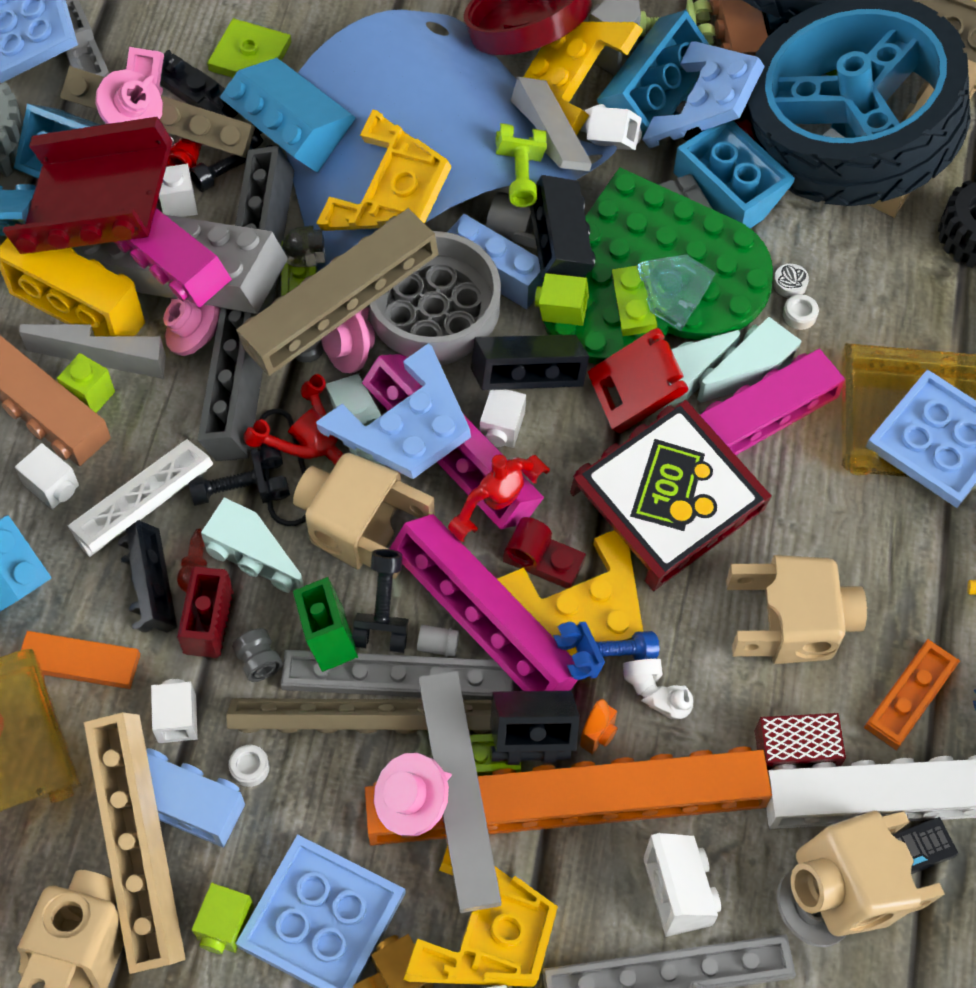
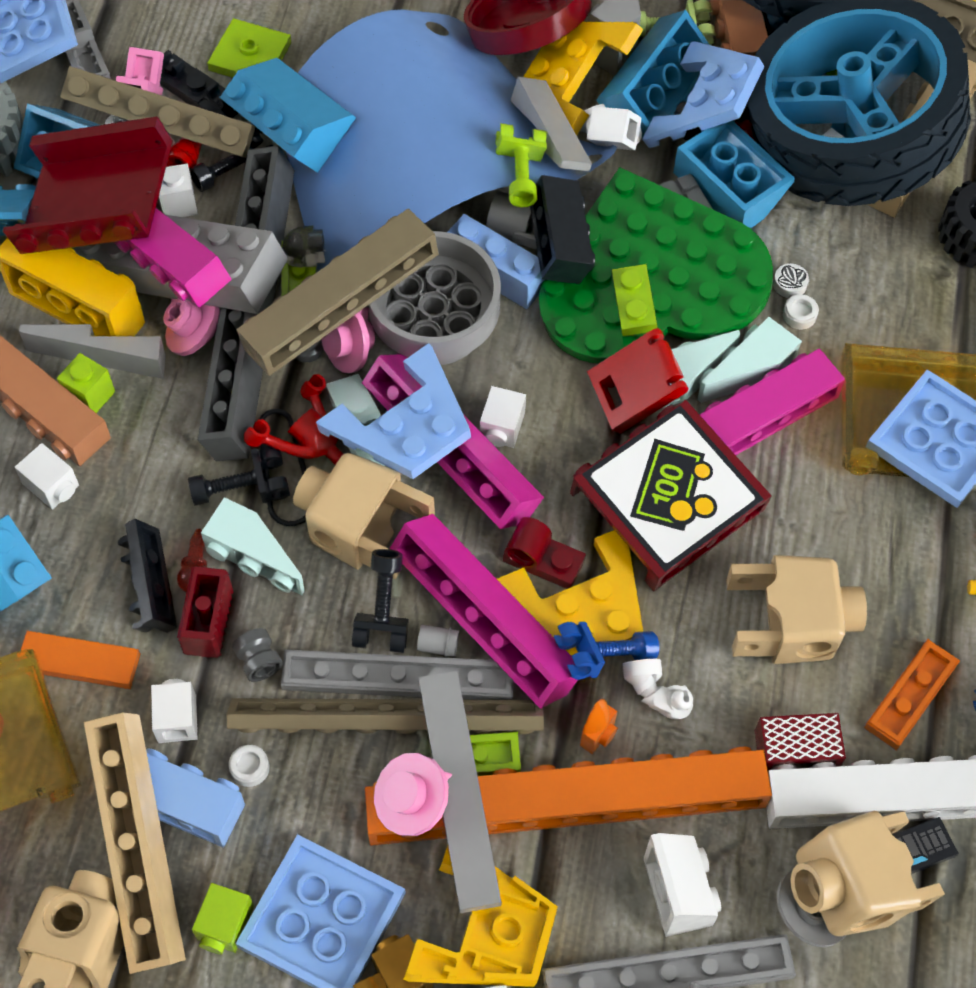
(127, 97): bright pink piece -> none
(139, 497): white fence -> none
(325, 624): green brick -> none
(405, 179): yellow wing -> none
(497, 489): red piece -> none
(529, 362): black brick -> none
(533, 726): black brick -> none
(563, 299): lime brick -> none
(674, 287): clear light blue plate -> none

